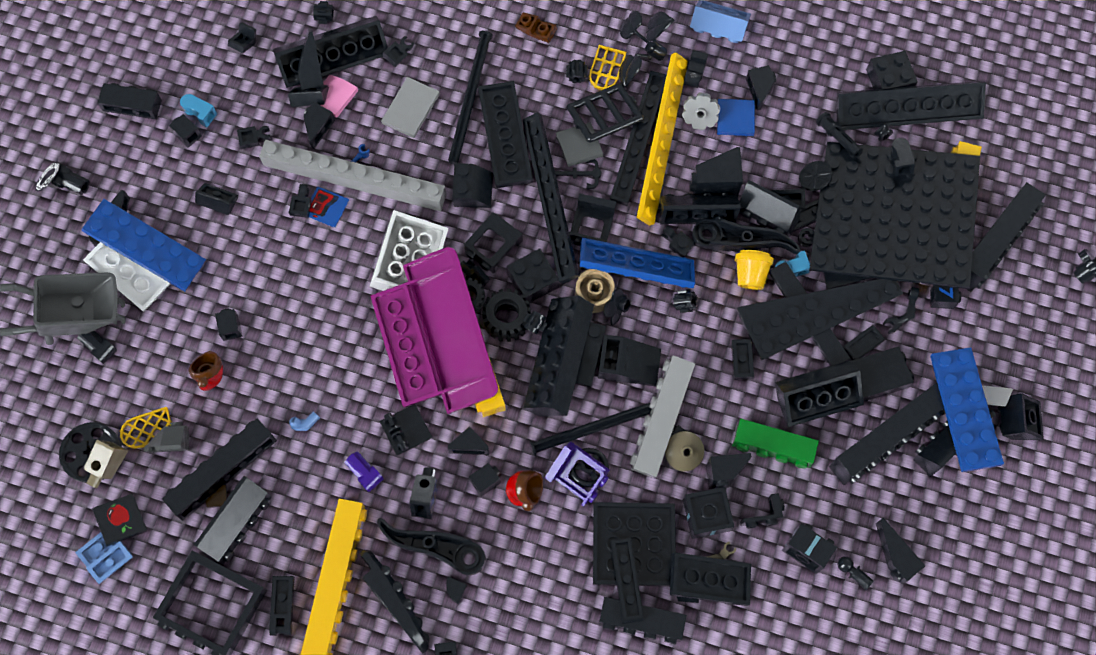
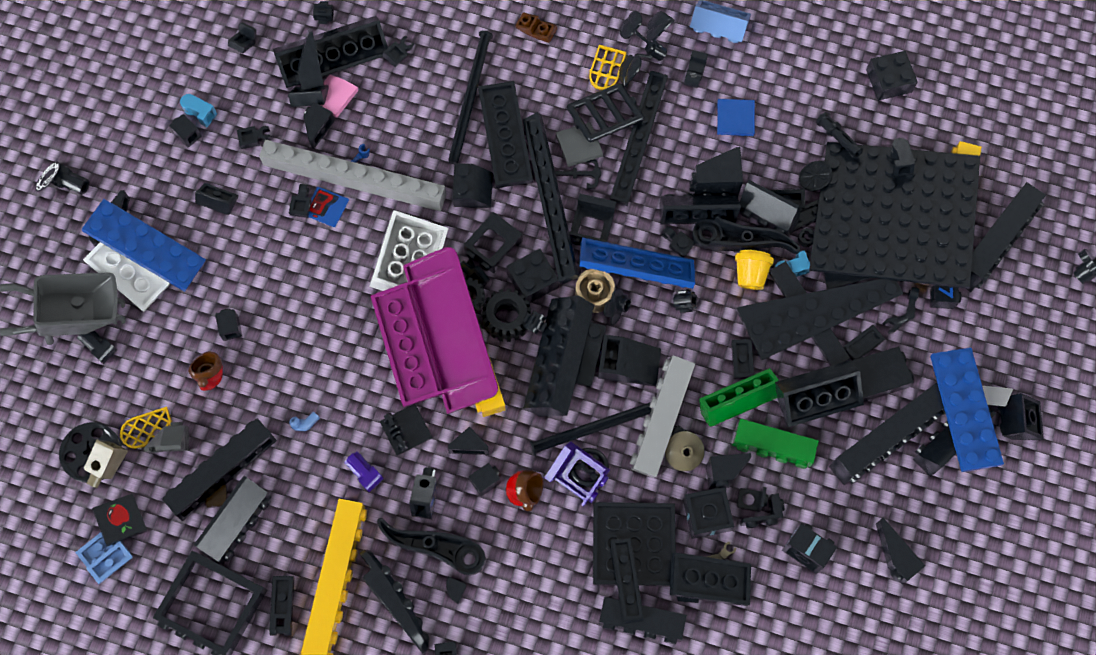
(129, 101): black brick -> none
(410, 107): light grey tile -> none
(577, 71): black gear -> none
(662, 139): yellow plate -> none
(701, 111): light grey plant -> none
(739, 397): none -> green brick
(760, 84): black slope -> none
(760, 499): none -> black bracket
(846, 564): black pin -> none
(883, 132): black bush -> none
(911, 105): black plate -> none

